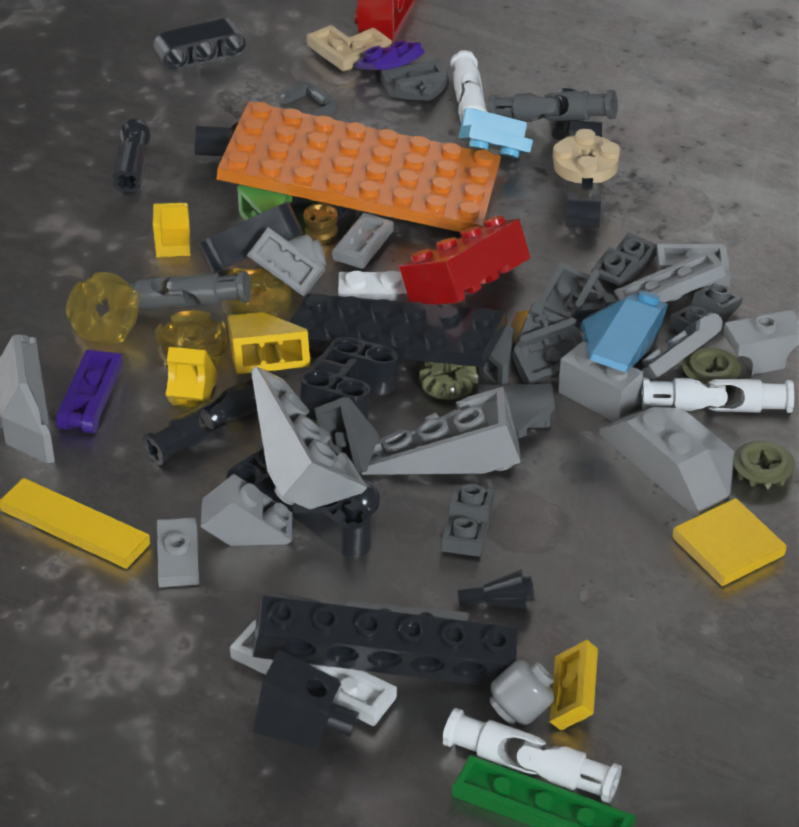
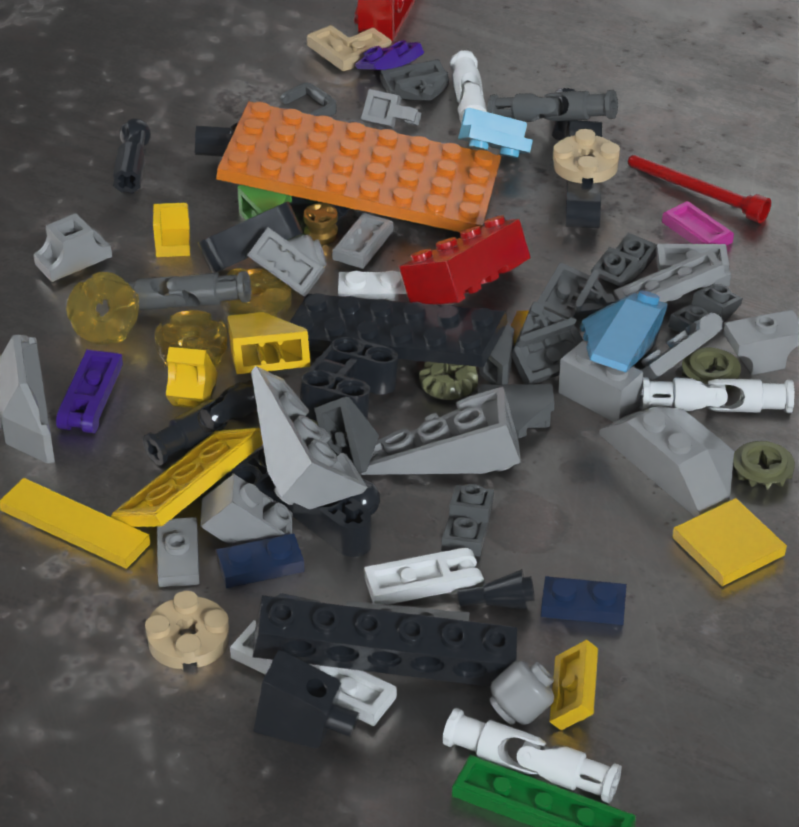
(70, 248): none -> light grey brick
(183, 613): none -> tan plate
(188, 478): none -> yellow tile
(217, 41): black beam -> none
(260, 560): none -> dark blue plate
(385, 109): none -> light grey plate
(423, 576): none -> white plate
(583, 600): none -> dark blue plate
(696, 225): none -> dark pink tile
(754, 207): none -> red piece

